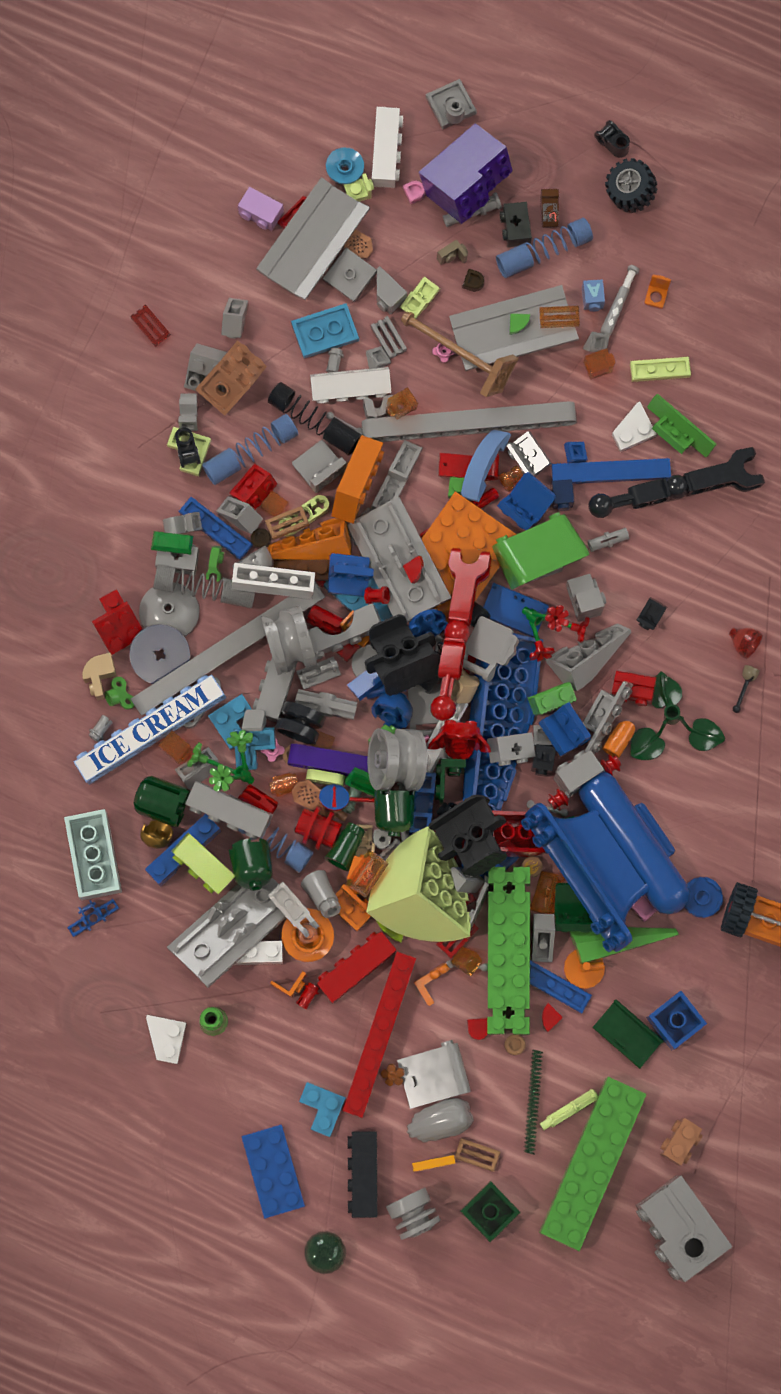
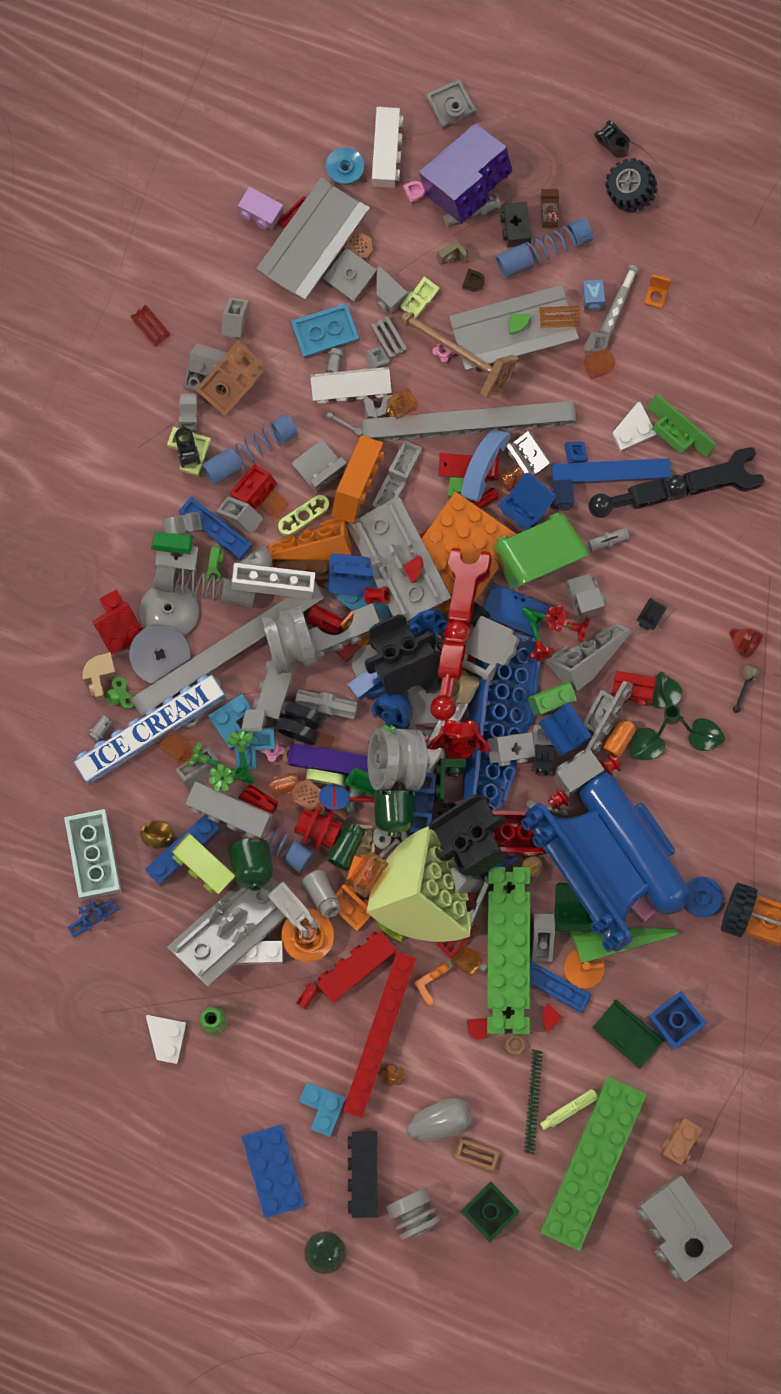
(161, 800): dark green cylinder -> none
(260, 538): dark brown tile -> none
(297, 987): orange bracket -> none
(305, 523): medium nougat tile -> none
(318, 673): light grey hinge -> none
(336, 433): black piece -> none
(360, 189): yellowish green bracket -> none
(433, 1163): light orange tile -> none
(436, 1073): light grey door -> none
(544, 896): clear orange slope -> none
(660, 369): yellowish green tile -> none

